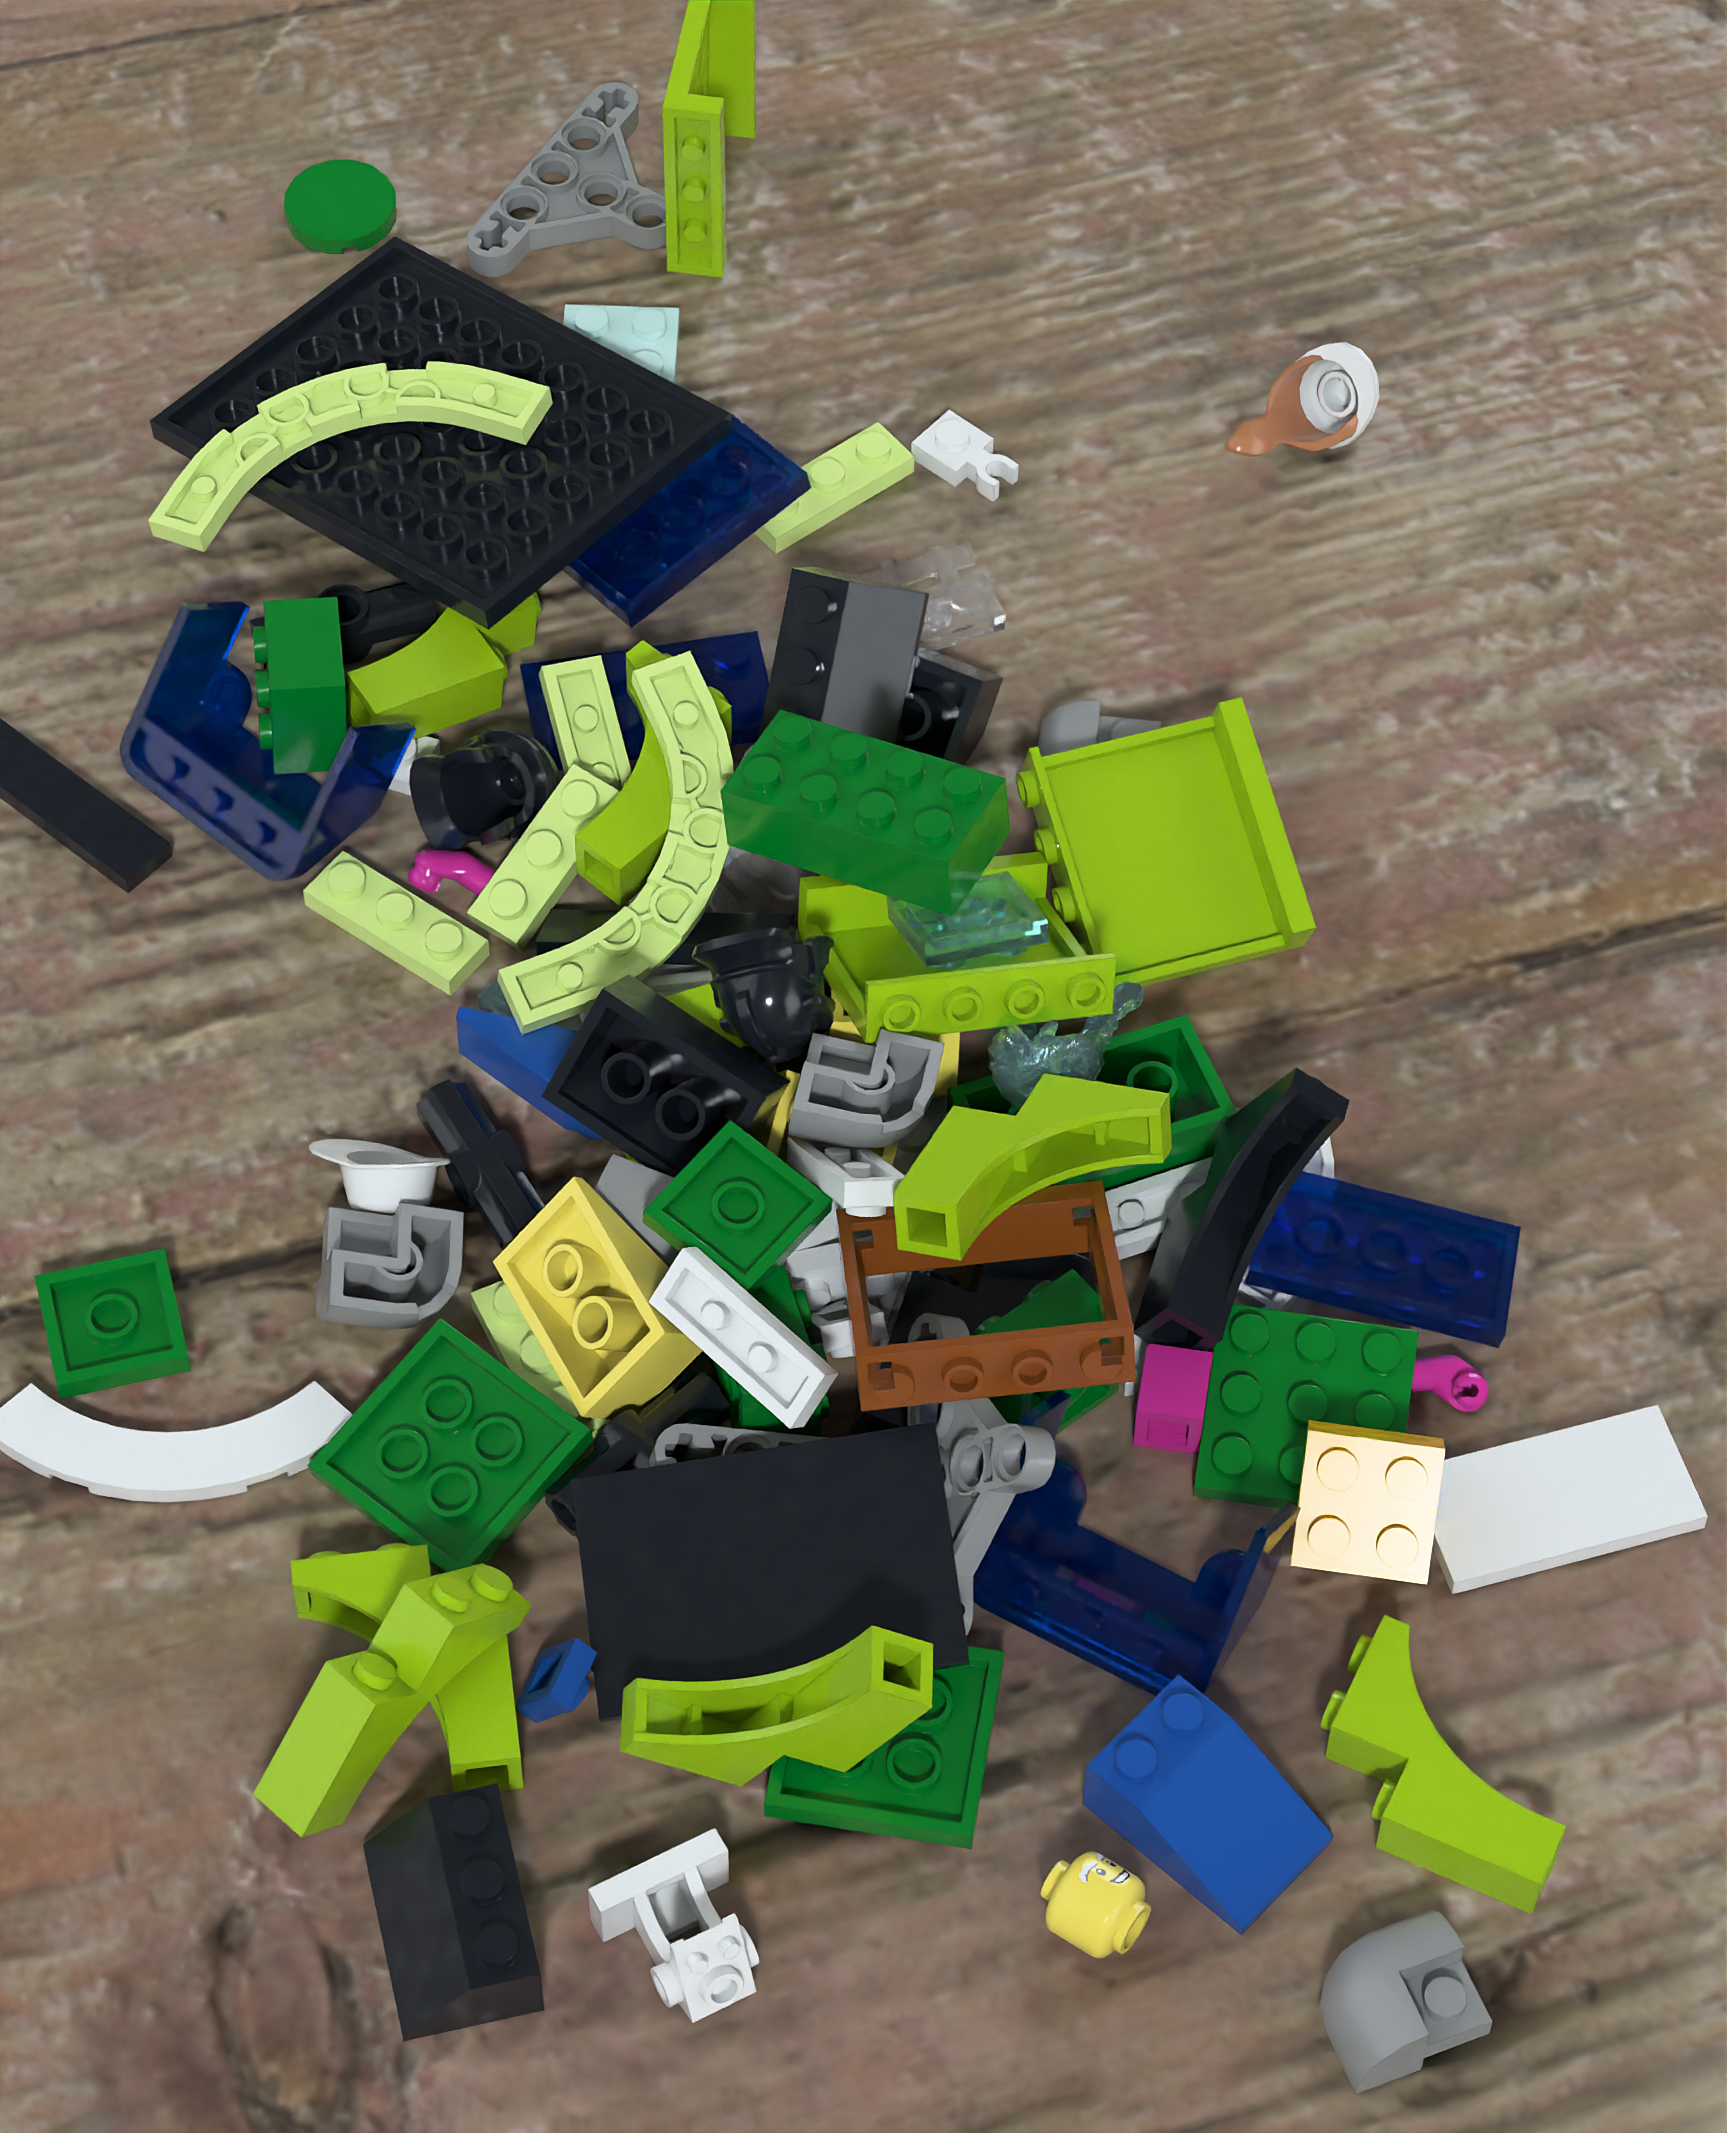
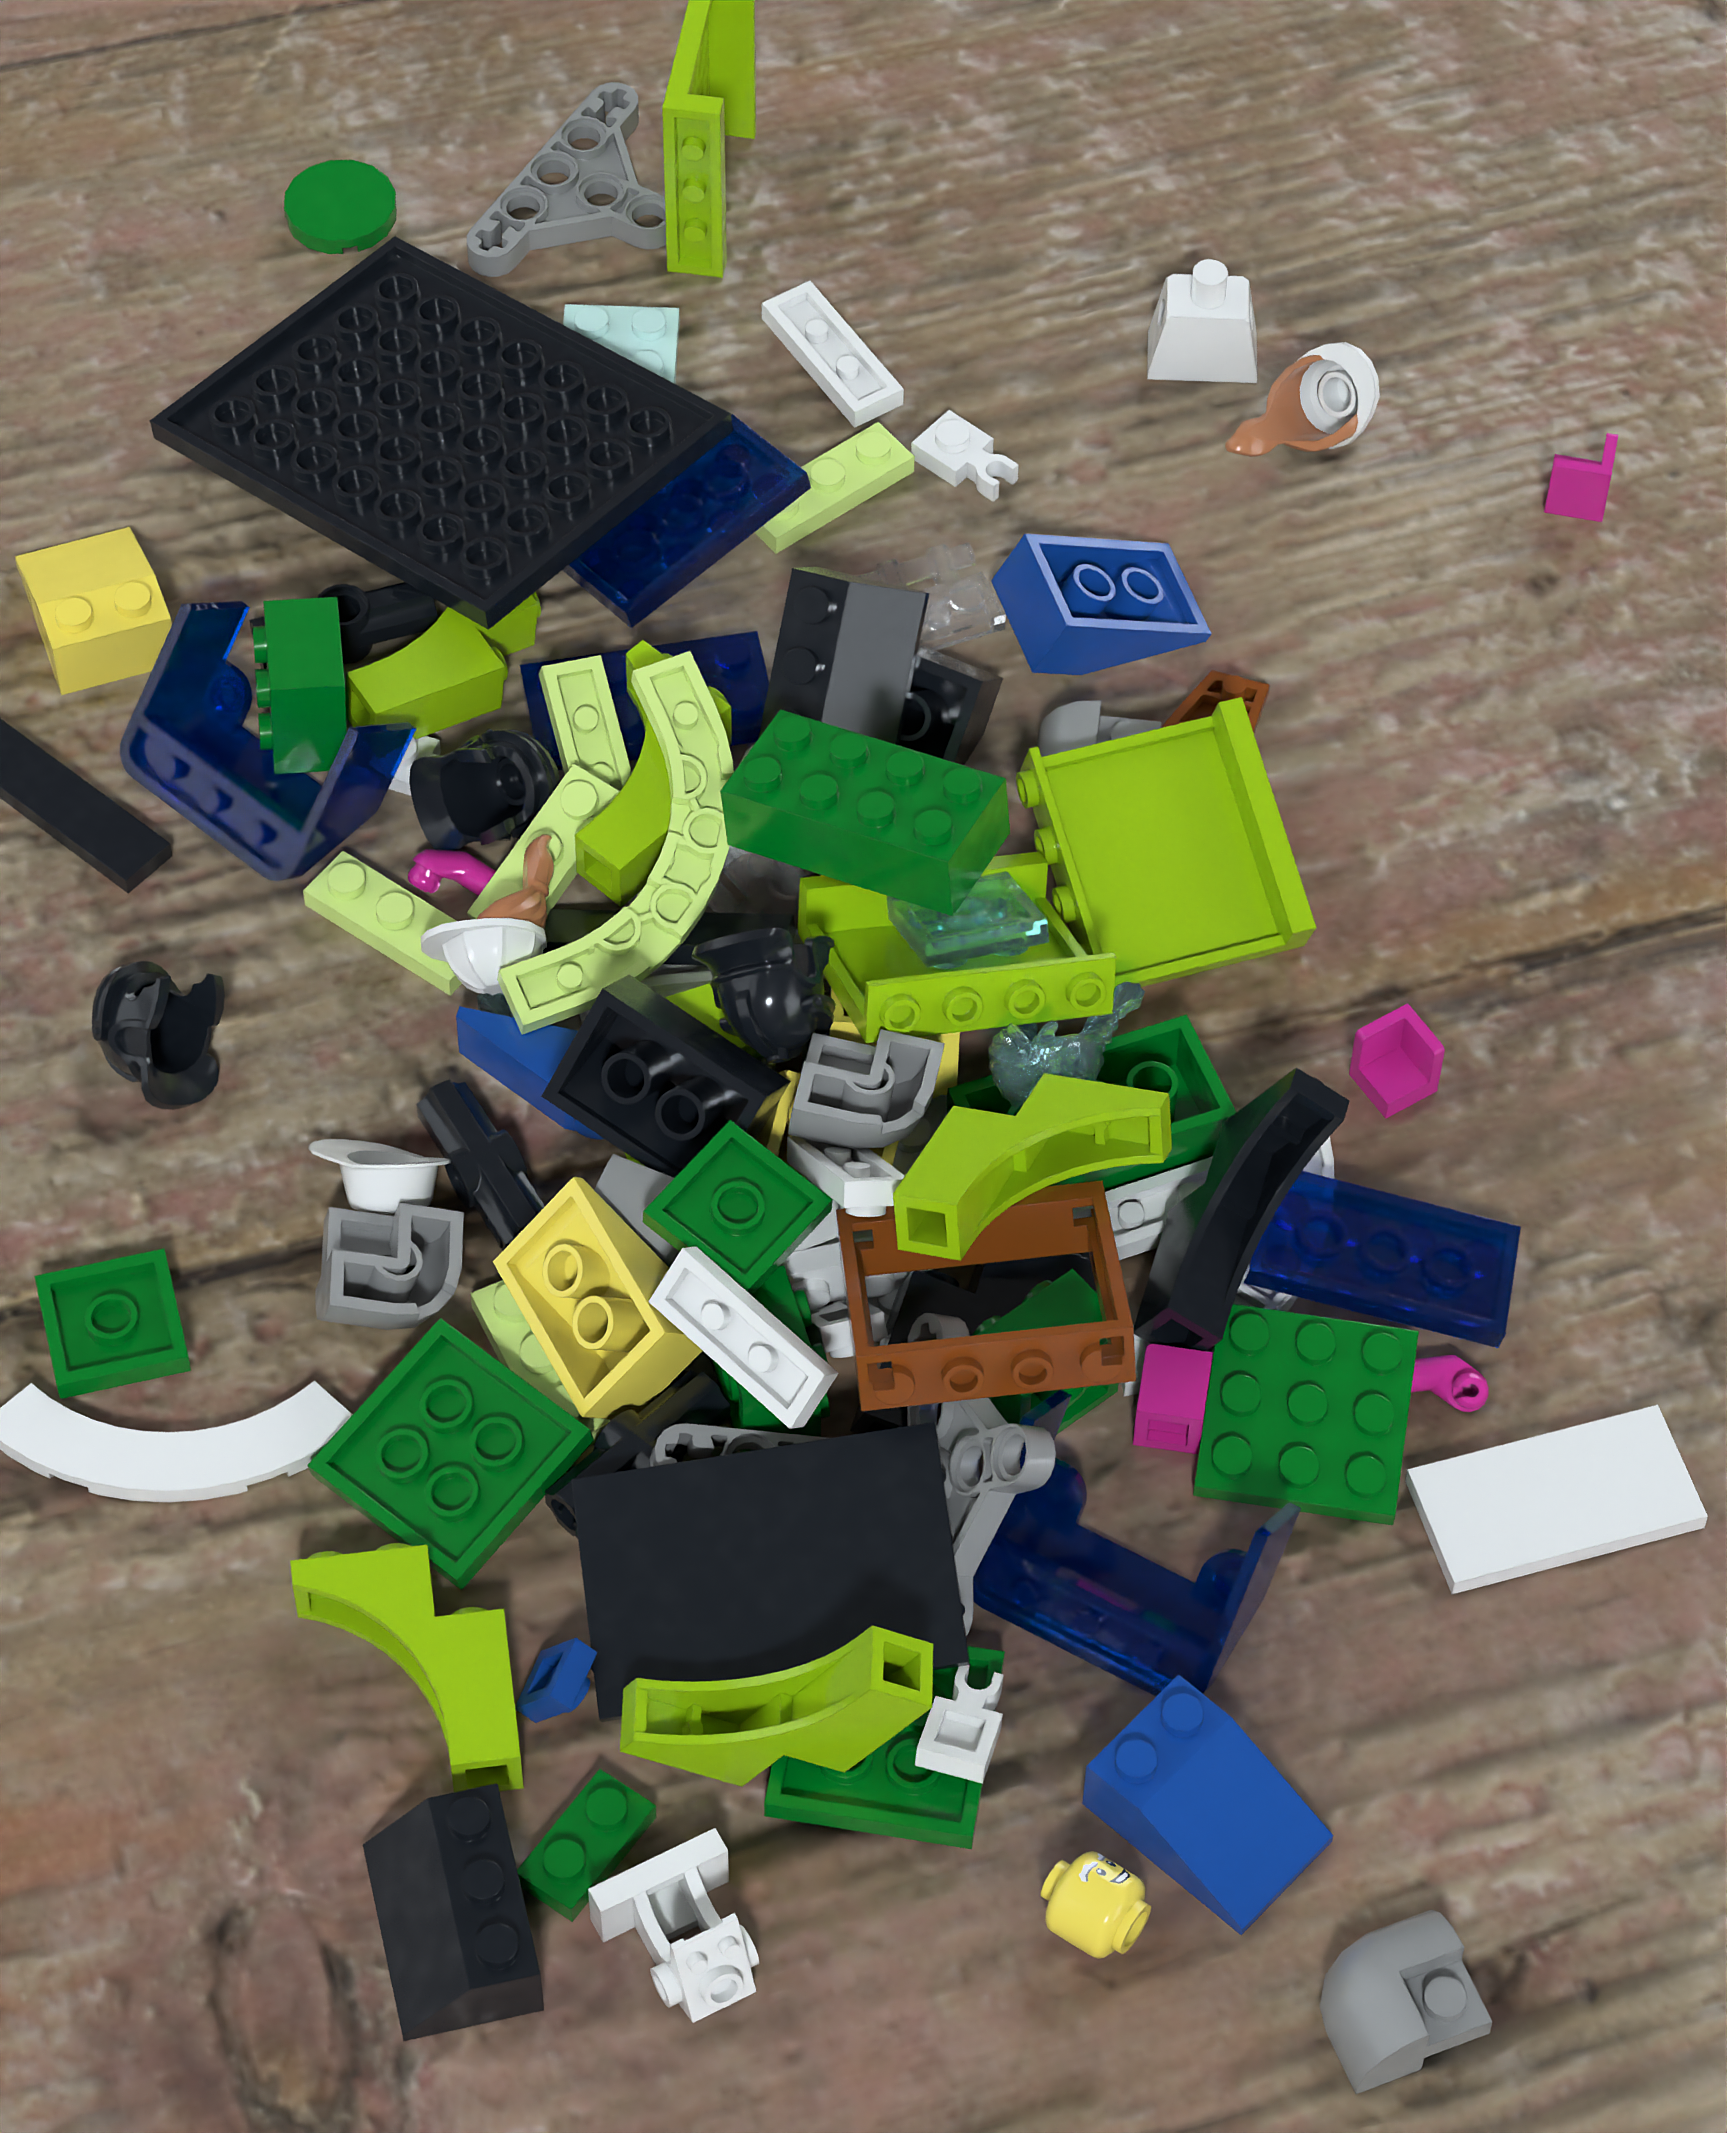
(96, 608): none -> light yellow slope
(158, 1032): none -> black helmet
(329, 406): yellowish green plate -> none
(373, 1695): lime arch -> none
(503, 933): none -> white piece
(586, 1844): none -> green plate
(832, 354): none -> white plate
(962, 1730): none -> white plate
(1096, 602): none -> blue slope
(1204, 328): none -> white torso
(1218, 688): none -> dark orange piece
(1367, 1502): brick -> none
(1396, 1060): none -> dark pink panel
(1430, 1800): lime arch -> none
(1581, 485): none -> dark pink panel

